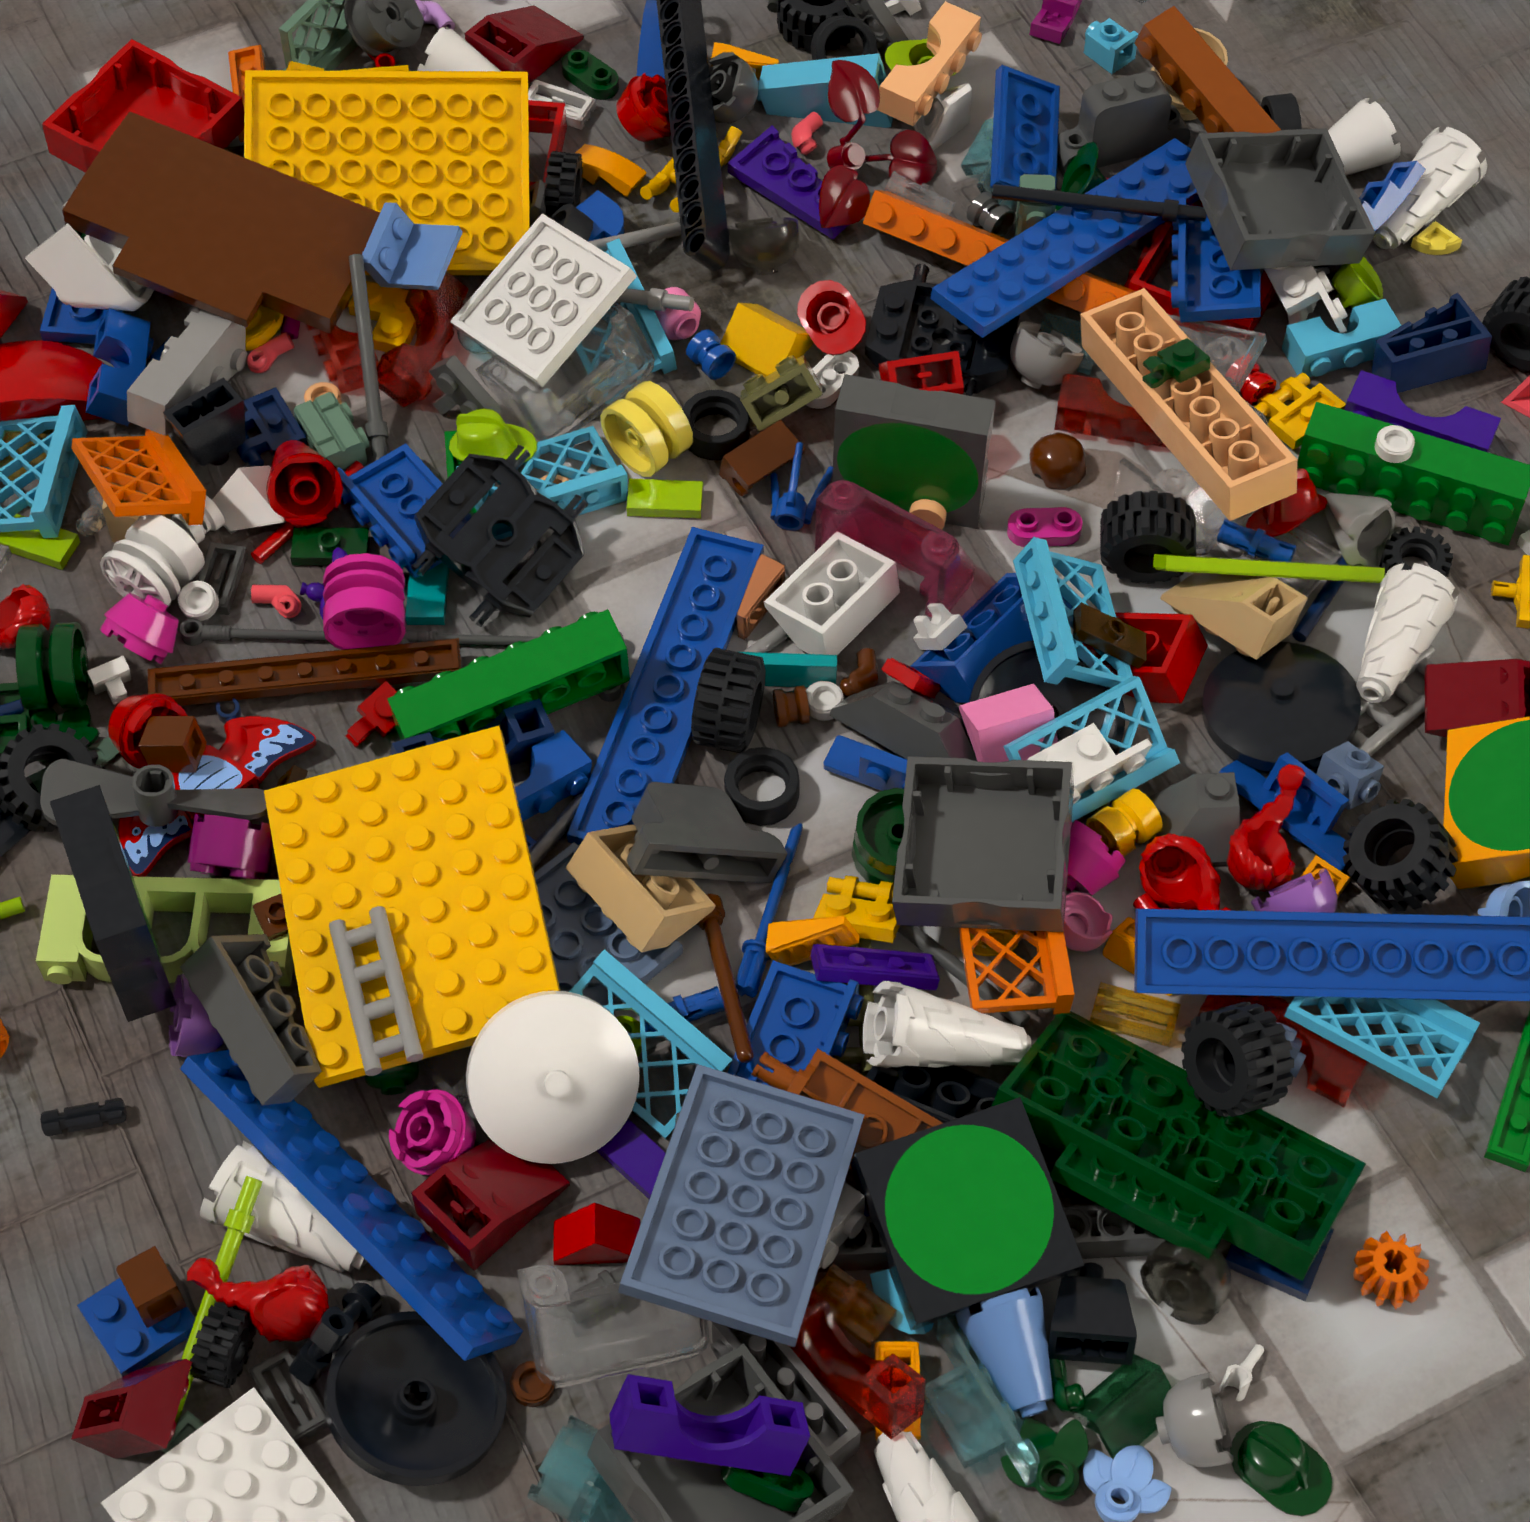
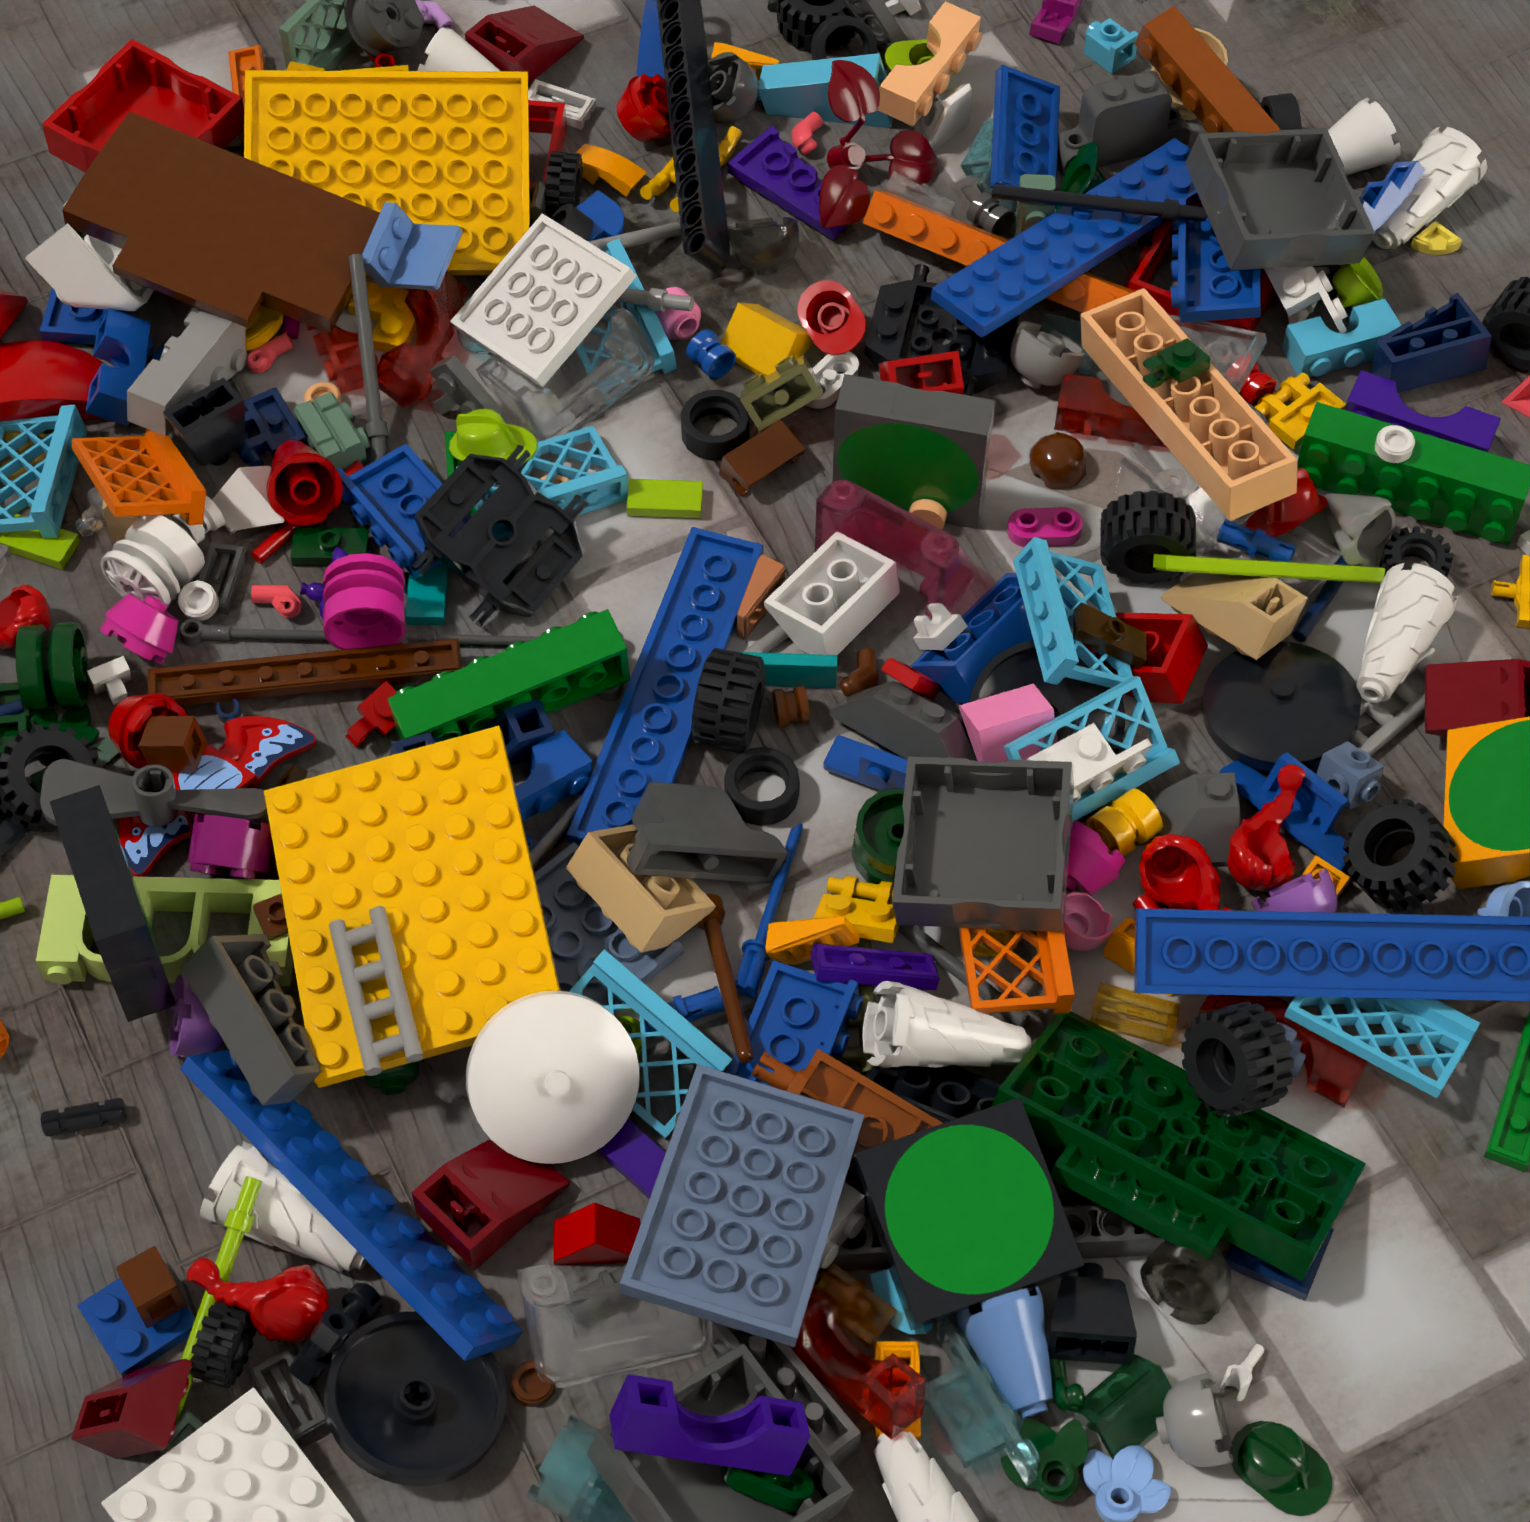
(431, 1131): dark pink cone -> none
(590, 74): dark green plate -> none
(646, 428): light yellow wheel -> none
(791, 510): blue plant -> none
(822, 698): white tile -> none
(1401, 1258): orange gear -> none

